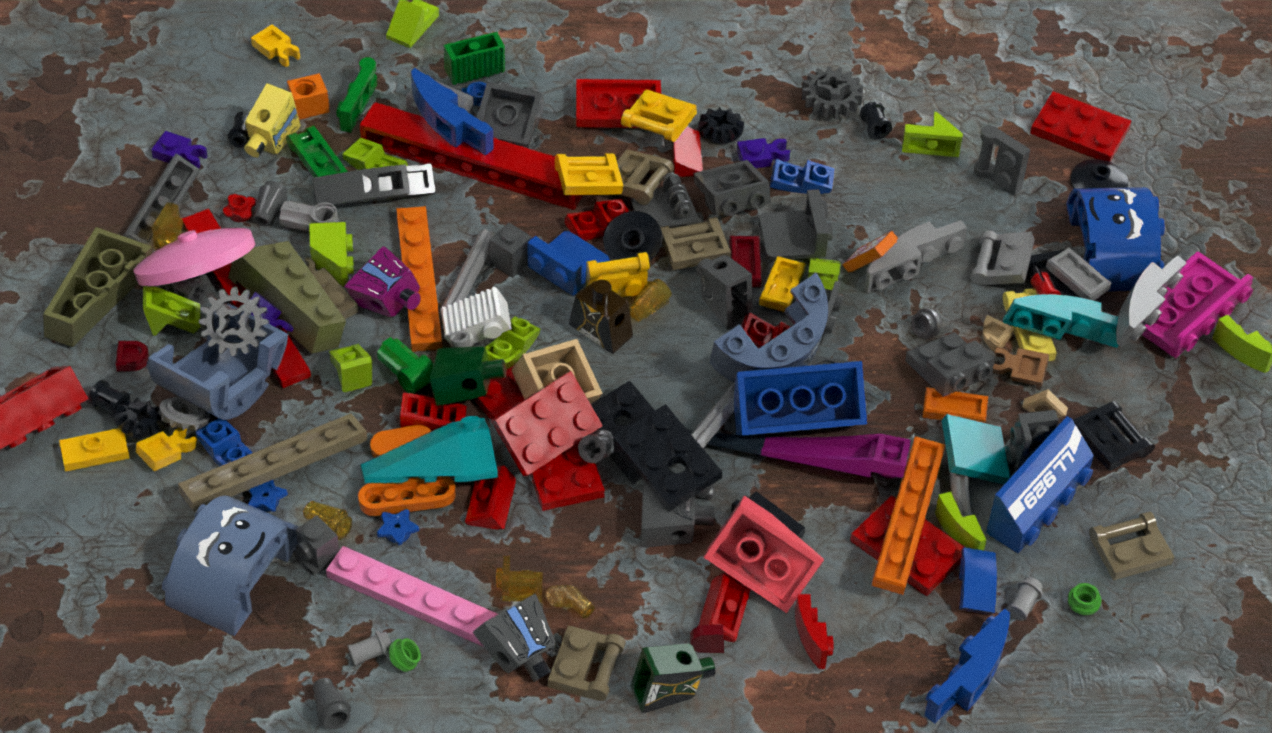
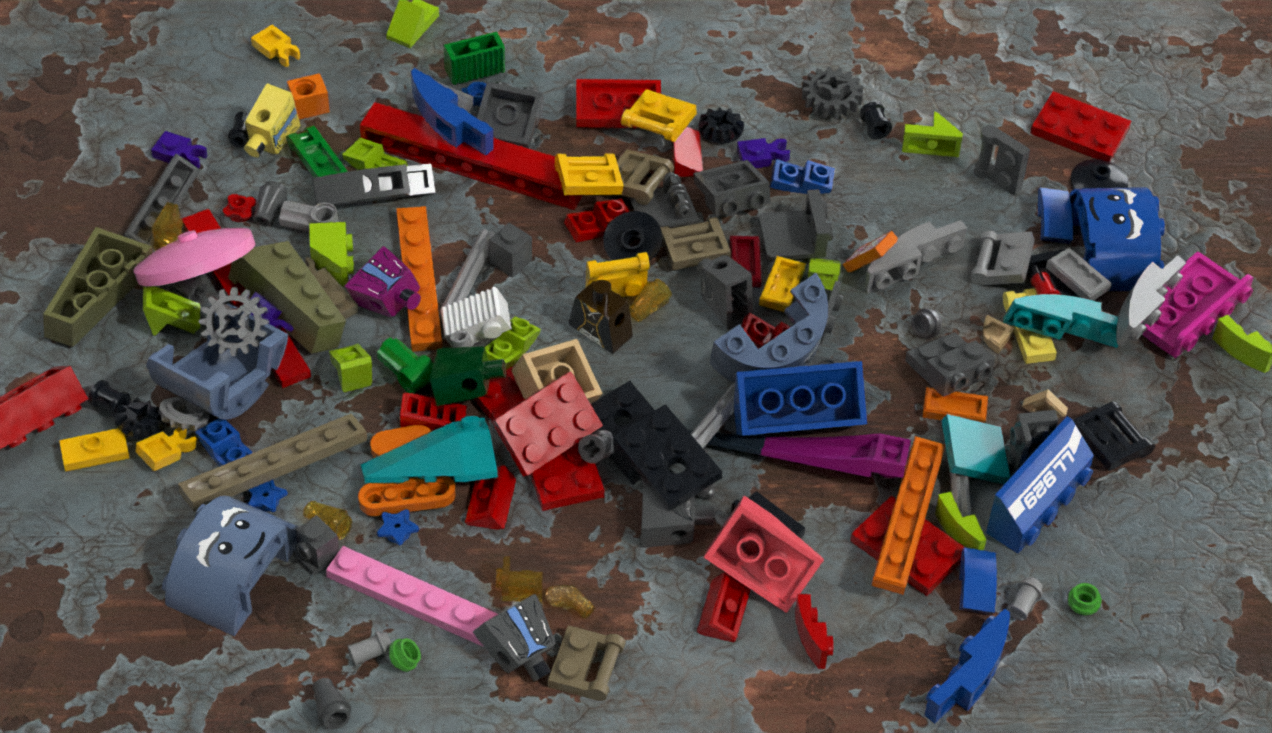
(131, 356): dark red tile -> none
(357, 95): green plate -> none
(563, 260): blue bracket -> none
(668, 675): dark green torso -> none
(708, 638): dark red tile -> none
(1025, 366): medium nougat plate -> none
(1055, 215): none -> blue slope
(1135, 554): dark tan plate -> none

